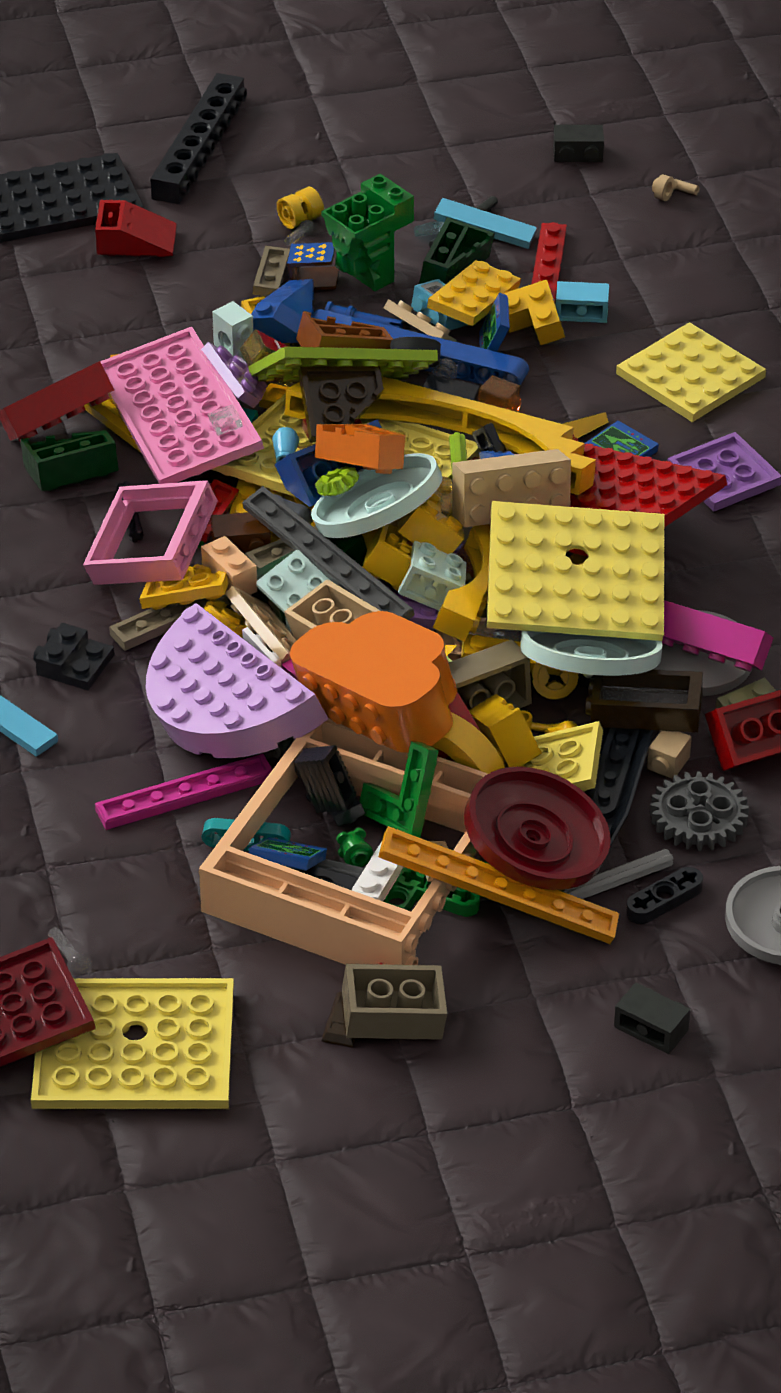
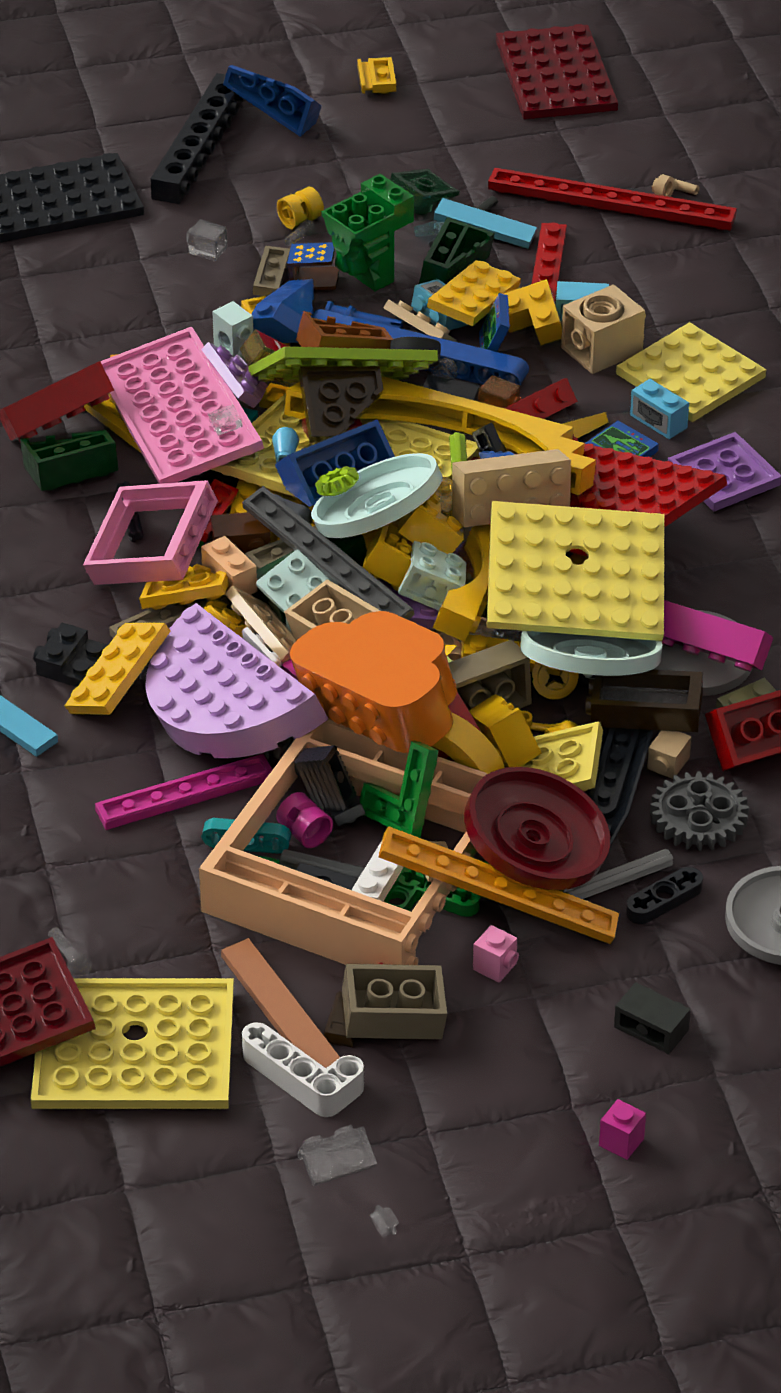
(117, 668): none -> yellow plate
(132, 230): red slope -> none
(207, 240): none -> clear brick
(275, 98): none -> blue wedge
(277, 1001): none -> nougat tile
(289, 853): blue tile -> none
(305, 820): none -> dark pink wheel
(318, 1088): none -> white beam
(337, 1155): none -> clear bracket
(354, 848): green brick -> none
(361, 446): orange wedge -> none
(377, 75): none -> yellow plate
(384, 1221): none -> clear plate
(425, 188): none -> clear green slope
(495, 953): none -> bright pink brick
(546, 401): none -> red plate
(556, 71): none -> dark red plate
(578, 143): pearl dark grey brick -> none
(602, 328): none -> tan brick
(612, 199): none -> red plate
(622, 1129): none -> dark pink brick
(659, 408): none -> medium azure brick

